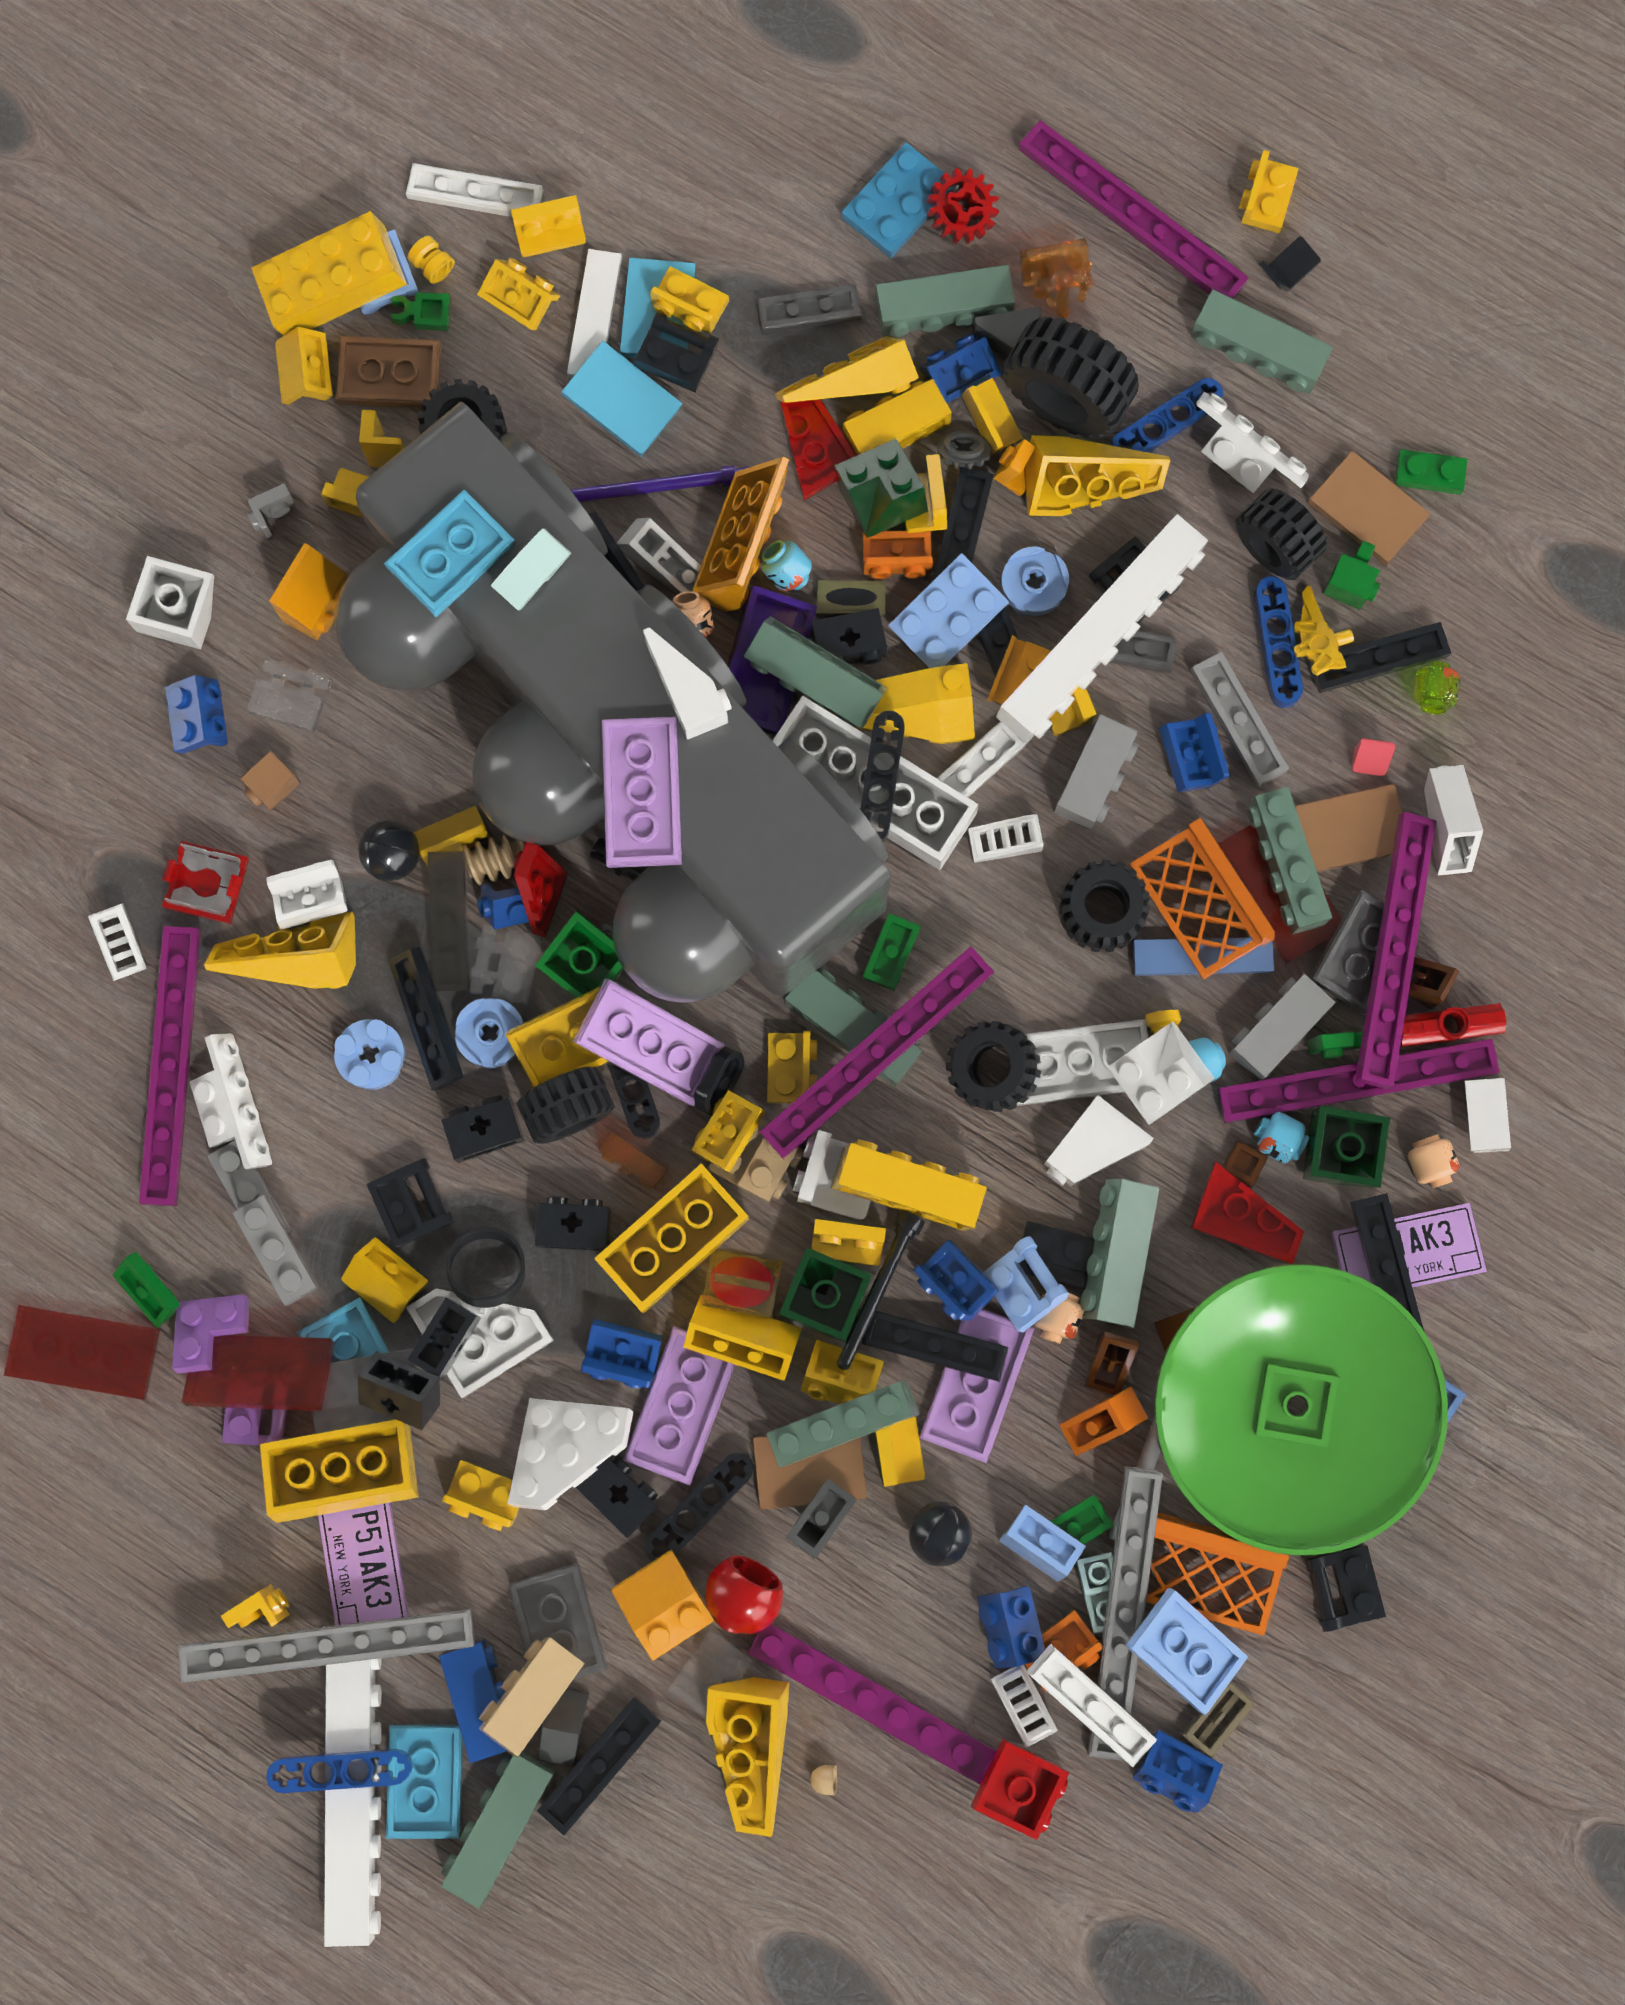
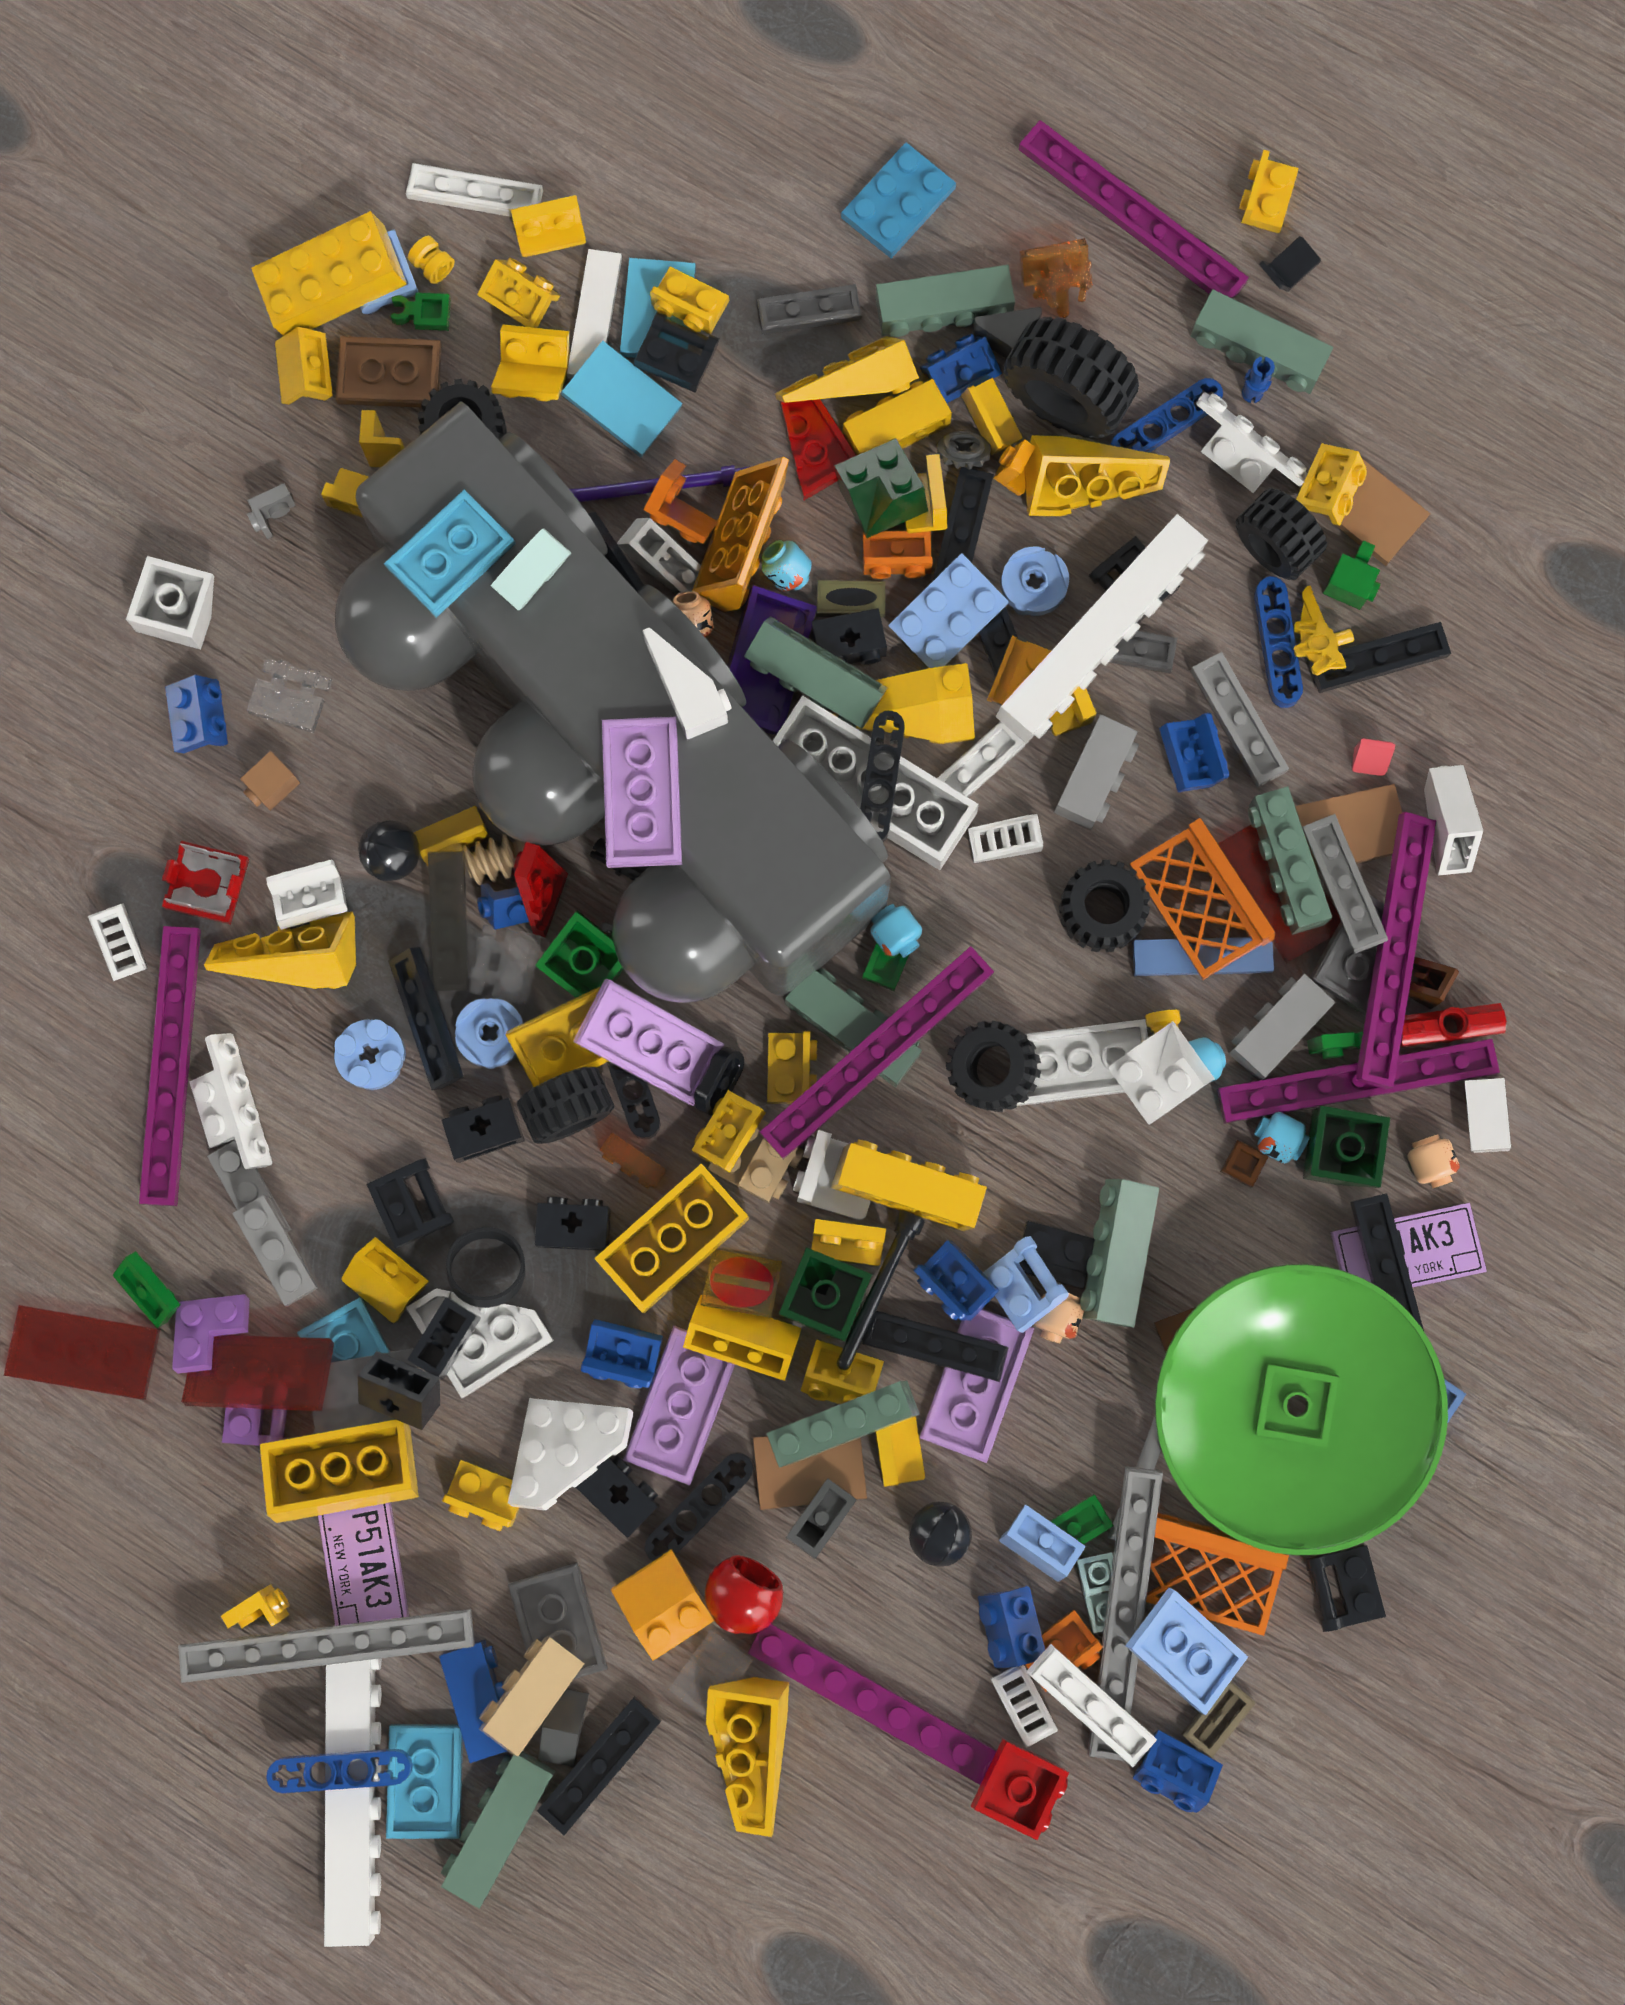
(309, 593): light orange slope -> none
(531, 362): none -> yellow bracket
(668, 509): none -> orange bracket
(824, 1779): tan hinge -> none
(896, 930): none -> medium azure head
(975, 206): red gear -> none
(1094, 1143): white slope -> none
(1103, 1421): orange slope -> none
(1111, 1362): reddish brown slope -> none
(1244, 1218): red wing -> none
(1258, 379): none -> blue pin
(1332, 482): none -> yellow bracket
(1345, 883): none -> light grey plate
(1431, 472): green plate -> none
(1436, 688): clear neon green head -> none

